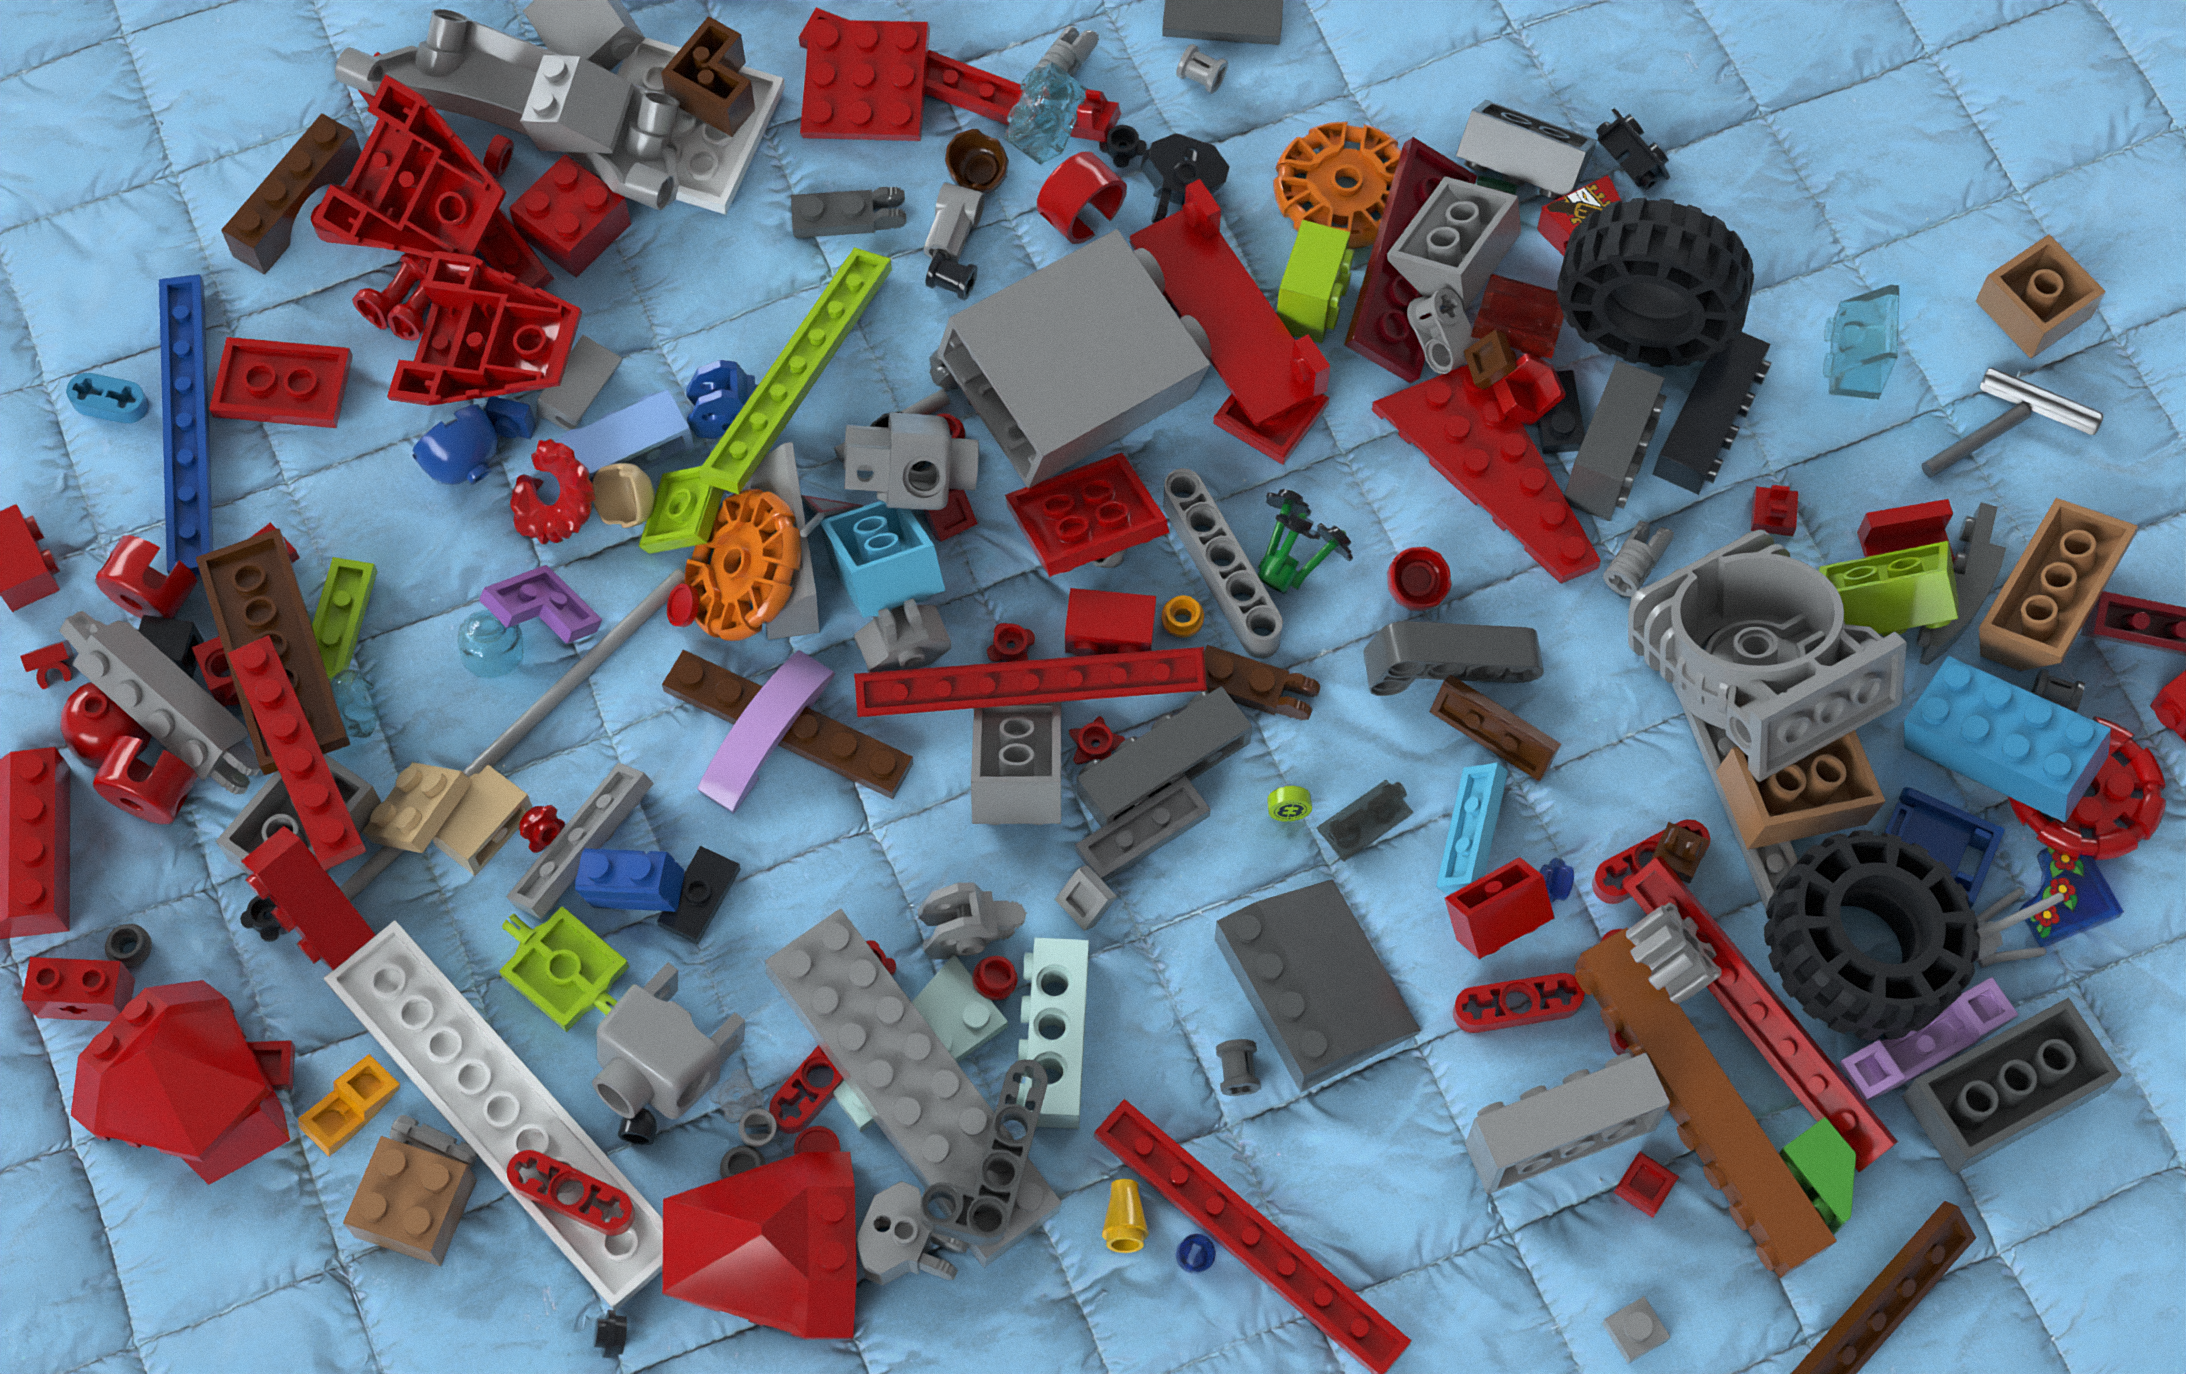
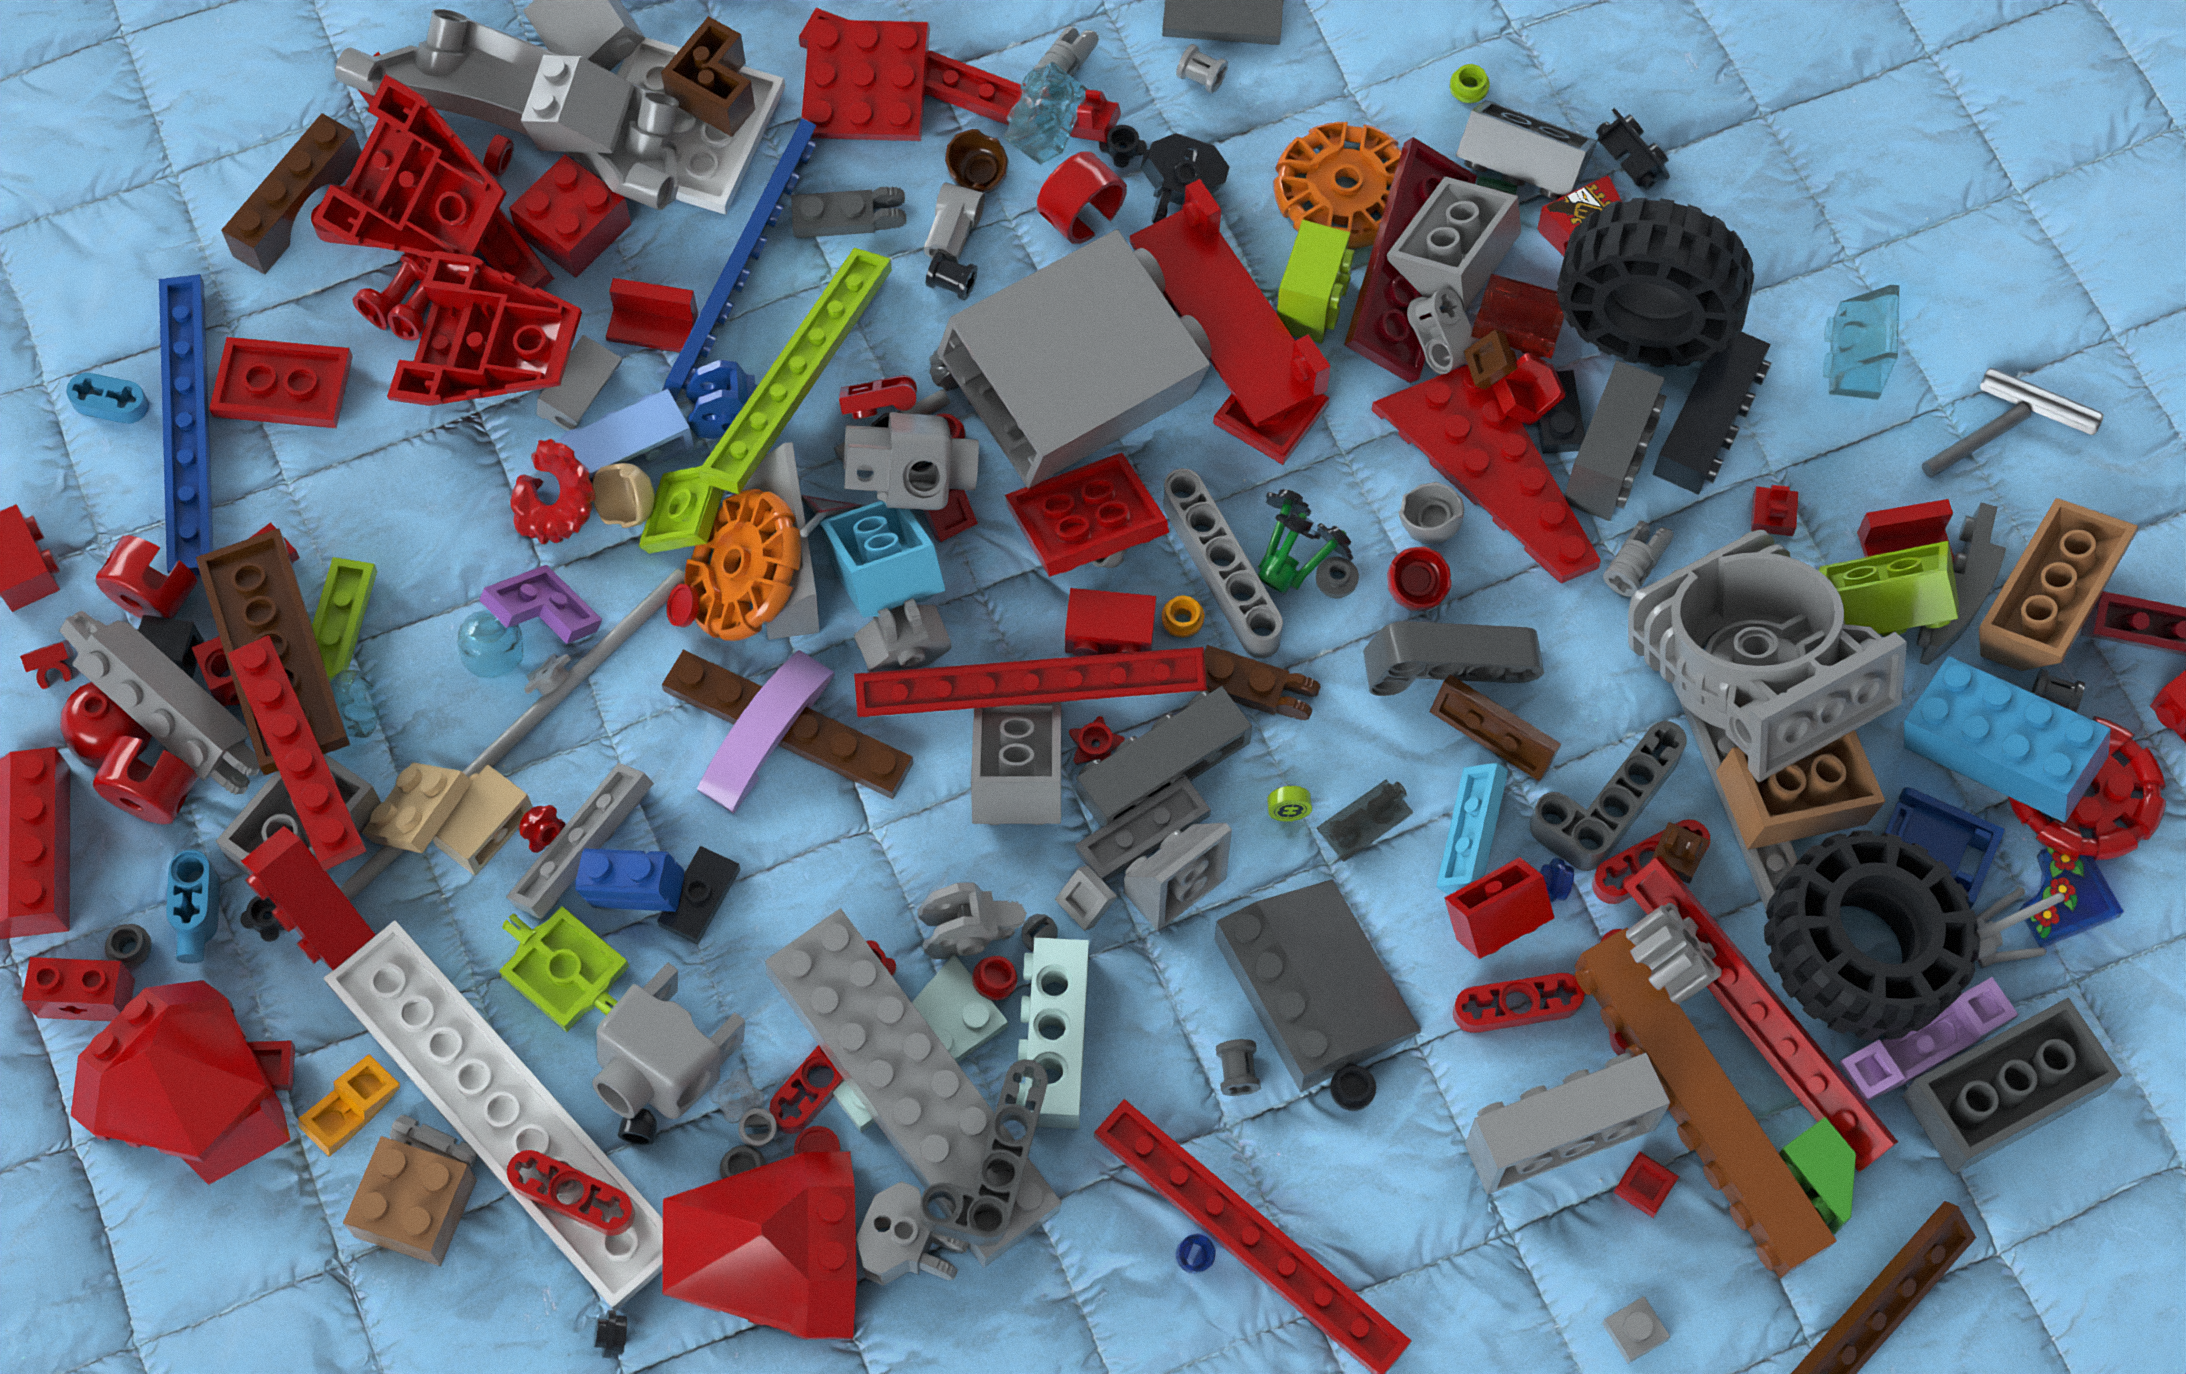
(204, 894): none -> dark azure piece
(458, 449): blue cylinder -> none
(510, 417): blue plate -> none
(549, 675): none -> light grey plate
(651, 315): none -> red panel
(749, 245): none -> blue plate
(867, 397): none -> red plate
(1007, 633): red plate -> none
(1032, 923): none -> dark grey hinge
(1125, 1220): yellow cone -> none
(1179, 873): none -> light grey slope
(1332, 587): none -> dark grey plate
(1353, 1087): none -> black plate
(1432, 513): none -> light grey hair
(1469, 75): none -> lime plate
(1618, 793): none -> dark grey beam
(2040, 296): medium nougat brick -> none

